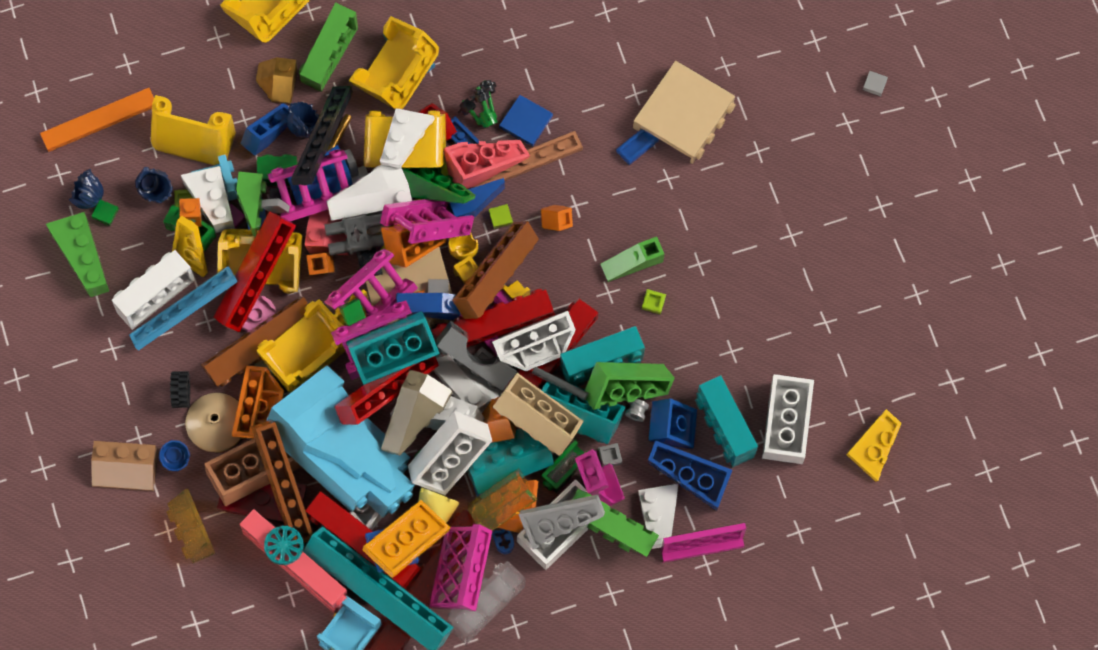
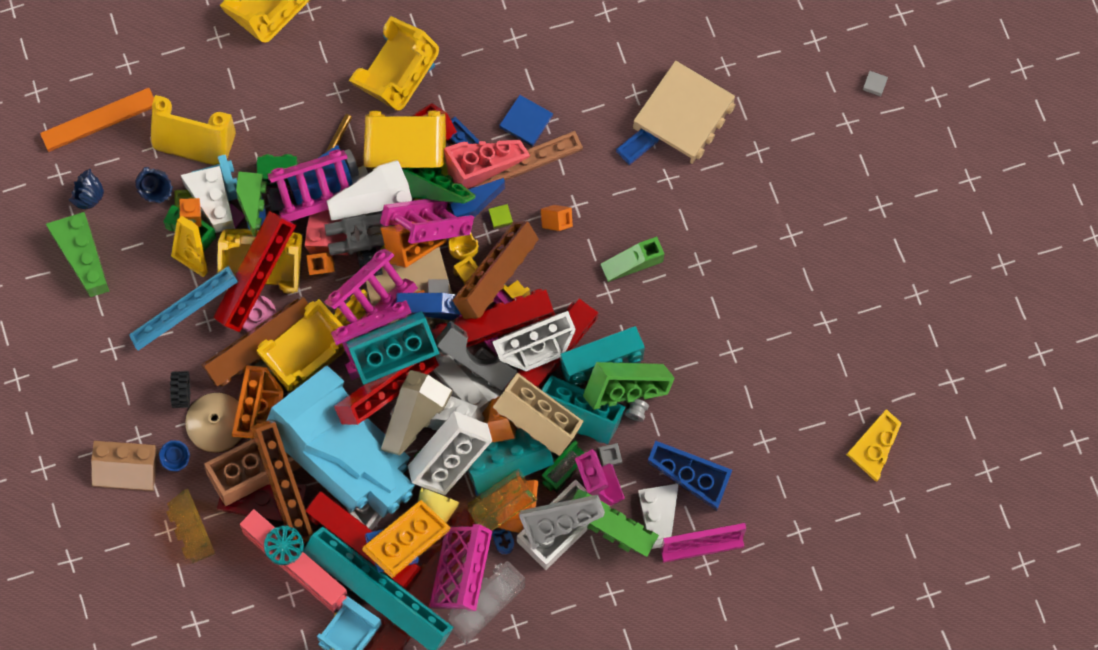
(105, 212): green tile -> none
(153, 289): white brick -> none
(265, 130): blue slope -> none
(275, 206): light grey tile -> none
(277, 79): pearl gold slope -> none
(301, 119): dark blue hair -> none
(322, 135): black plate -> none
(329, 47): bright green wedge -> none
(352, 312): green tile -> none
(403, 134): white wing -> none
(481, 93): plant -> none
(559, 383): dark grey bar -> none
(653, 301): lime tile -> none
(672, 423): blue slope -> none
(726, 421): teal brick -> none
(788, 419): white brick -> none

